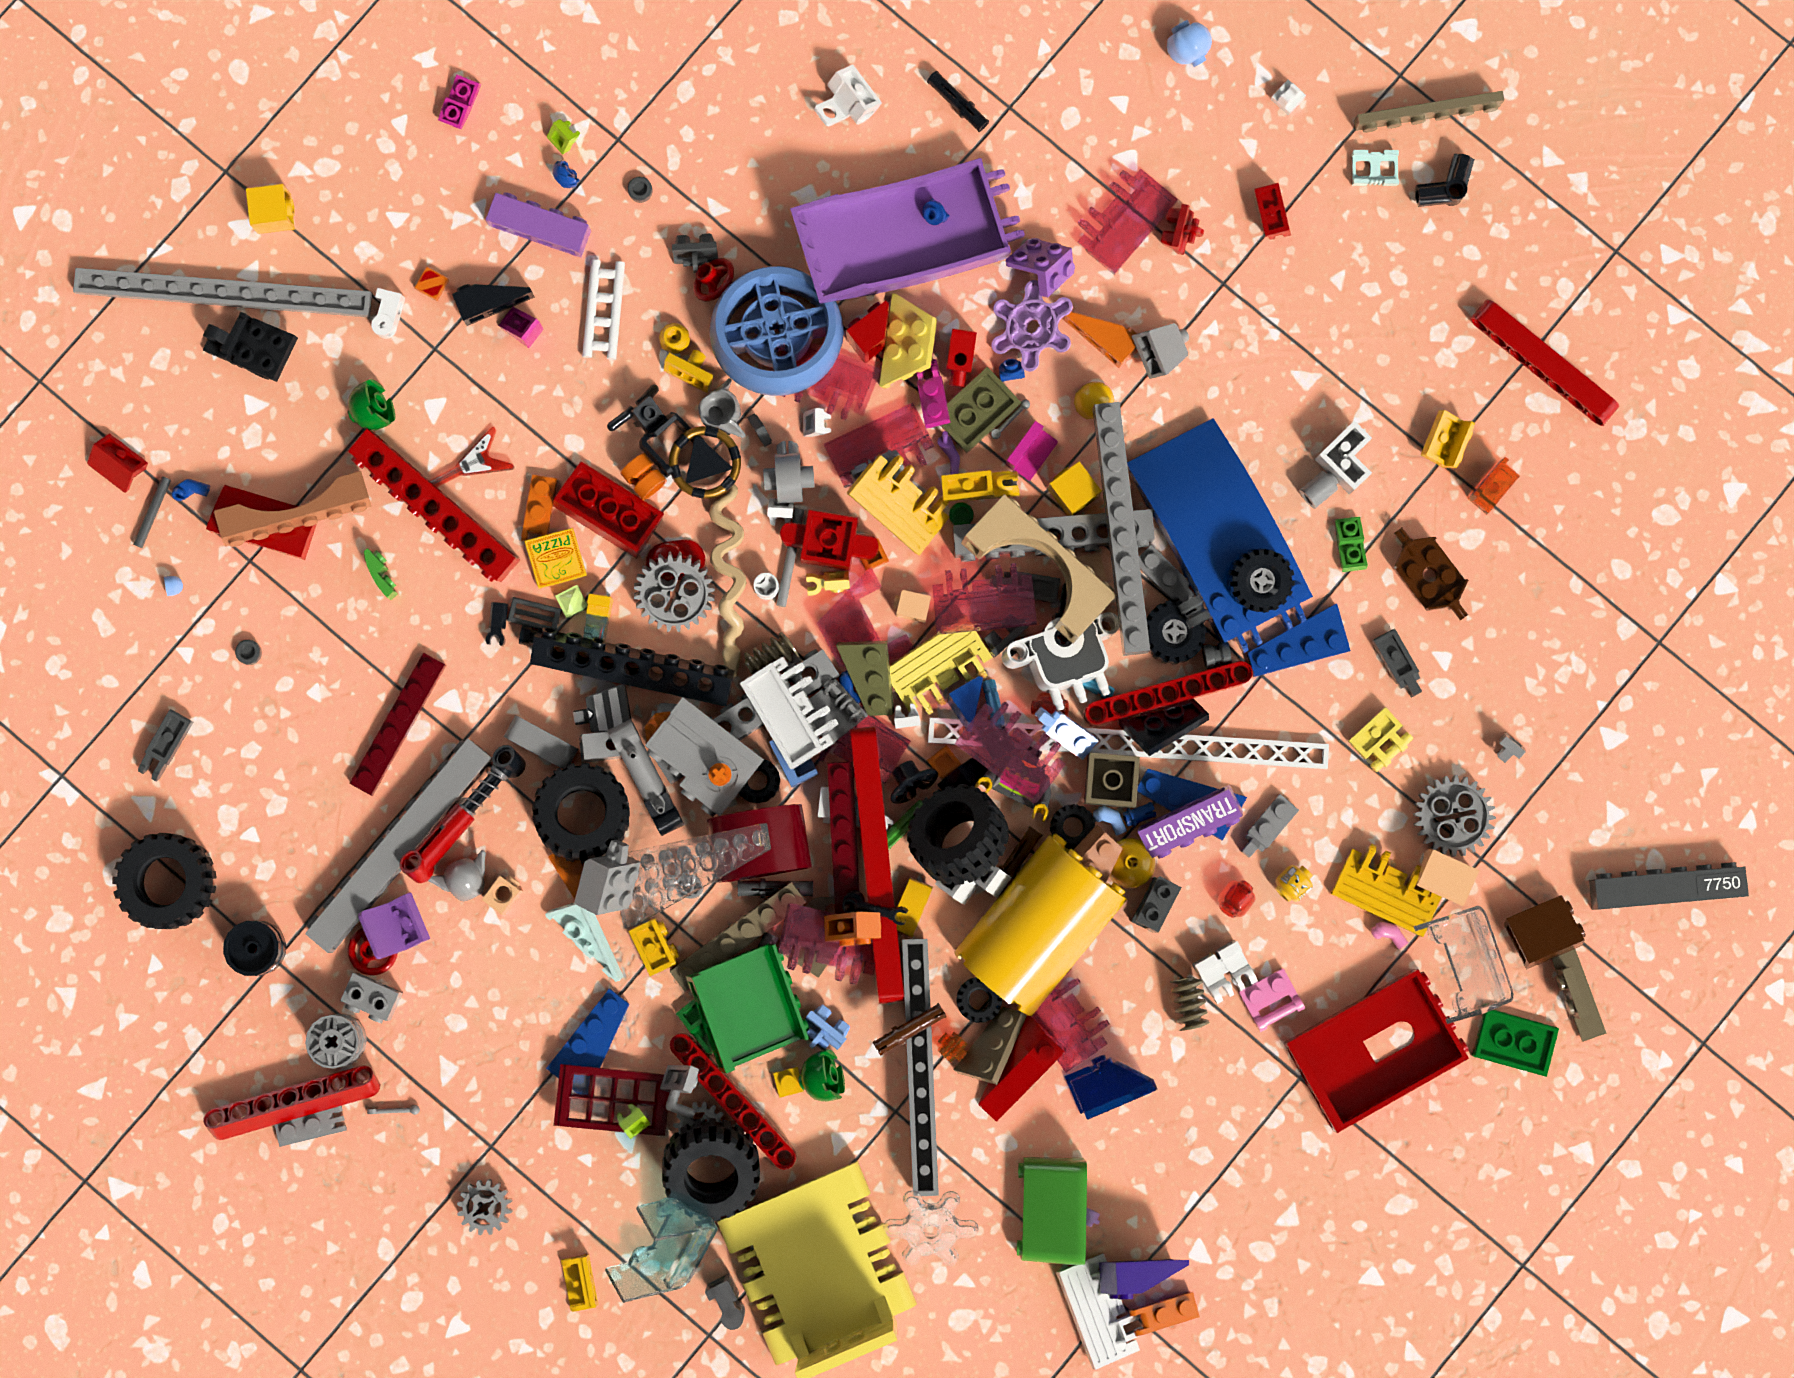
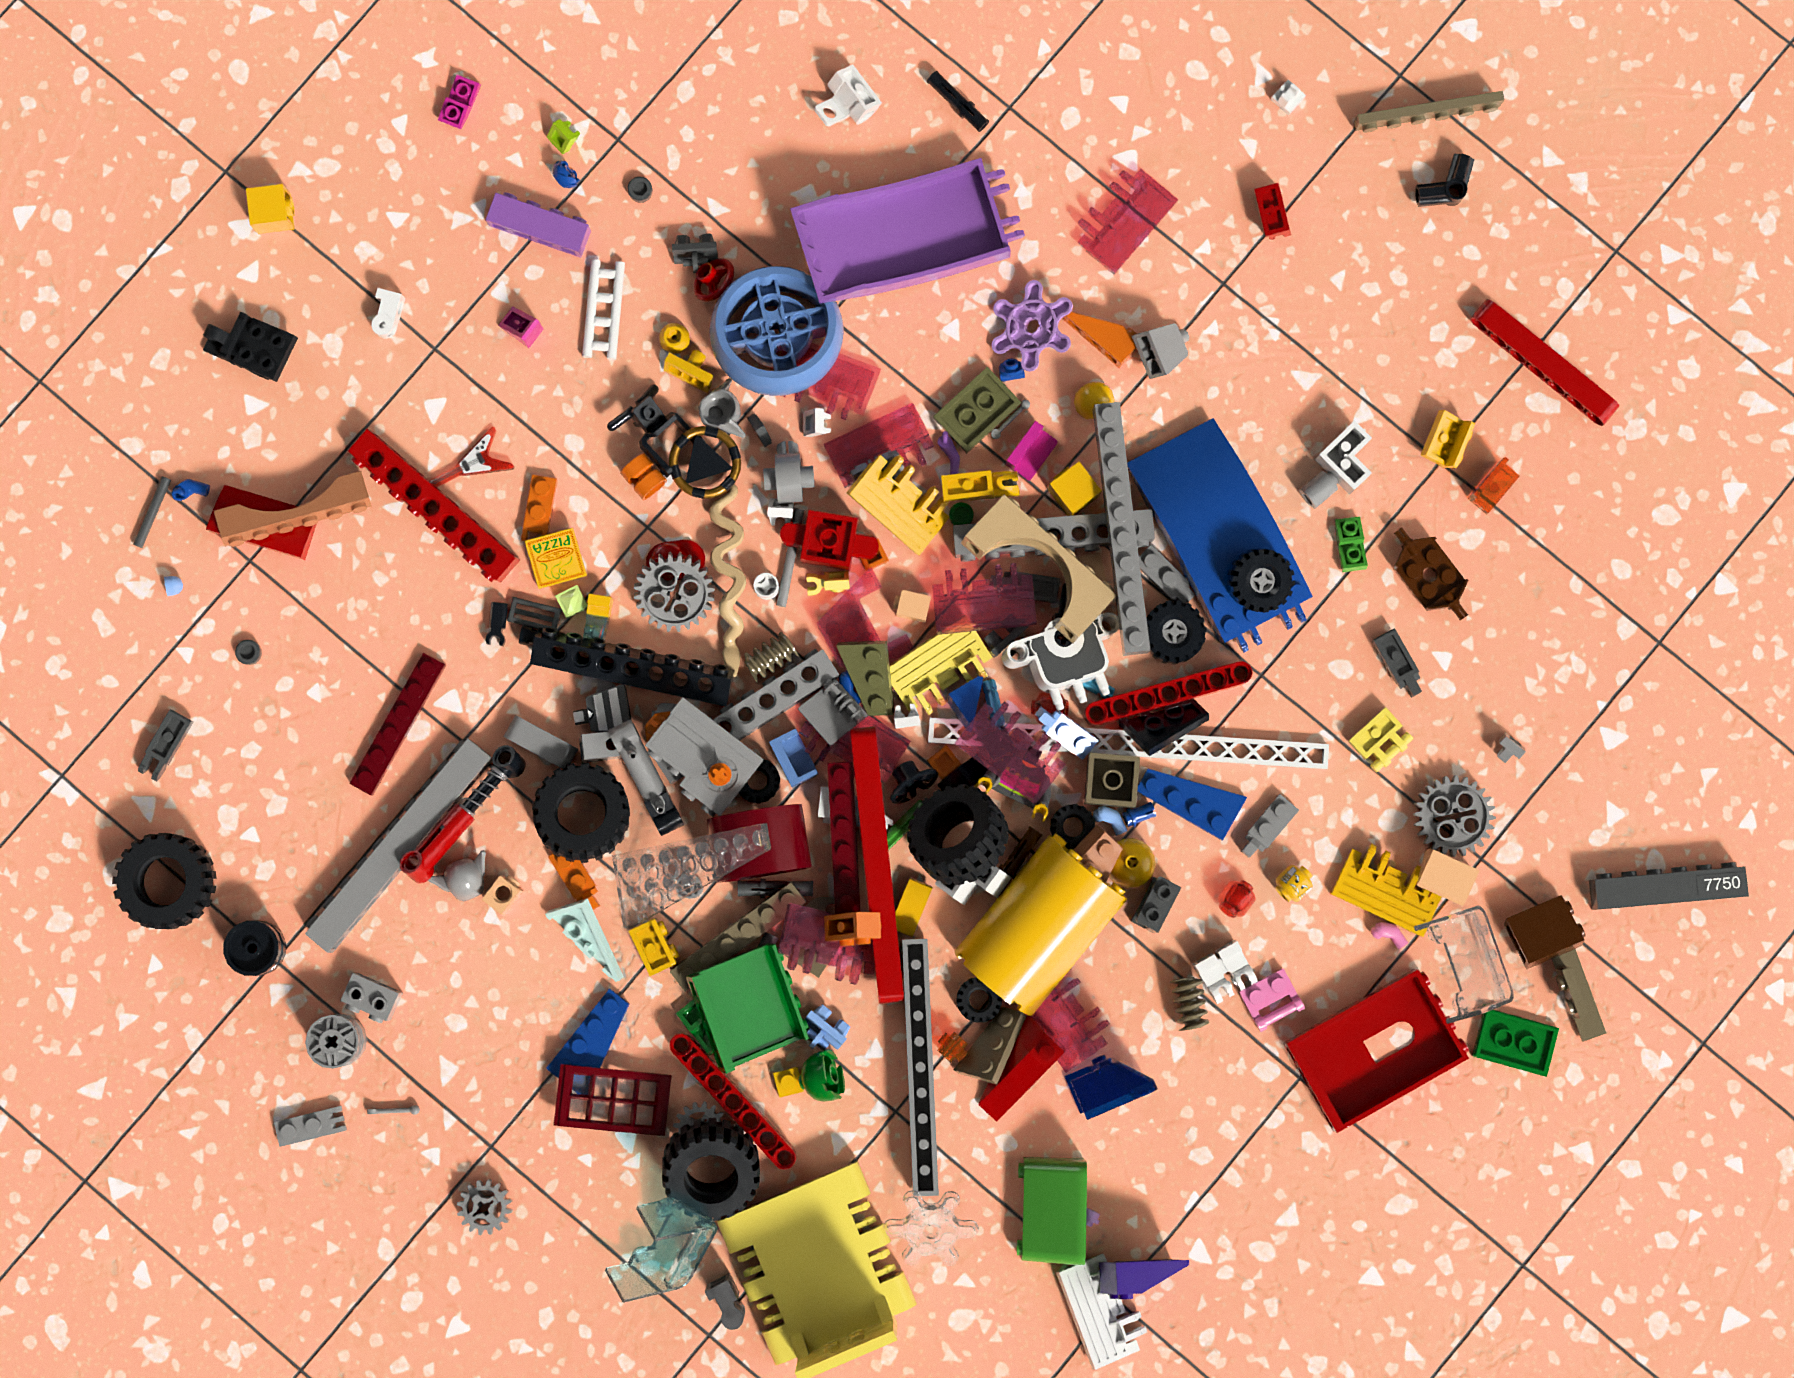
(116, 462): red panel -> none
(222, 292): light grey plate -> none
(280, 1102): red beam -> none
(366, 957): red piece -> none
(369, 406): green cylinder -> none
(376, 567): bright green slope -> none
(394, 926): medium lavender bracket -> none
(431, 284): orange tile -> none
(483, 301): black slope -> none
(580, 1283): yellow hinge -> none
(608, 509): red slope -> none
(608, 880): light grey hinge -> none
(634, 1122): lime tile -> none
(679, 1080): light grey plate -> none
(786, 714): white hinge -> none
(860, 905): black brick -> none
(868, 334): red slope -> none
(907, 341): light yellow wing -> none
(910, 1028): reddish brown pin -> none
(933, 398): dark pink hinge -> none
(934, 212): blue plate -> none
(963, 344): red torso -> none
(1048, 260): medium lavender bracket -> none
(1166, 1313): orange hinge -> none
(1185, 231): red hips -> none
(1189, 43): light blue plant -> none
(1190, 822): medium lavender brick -> none
(1196, 617): dark grey wheel -> none
(1216, 655): dark grey wheel -> none
(1307, 642): blue wing -> none
(1375, 176): light aqua piece -> none

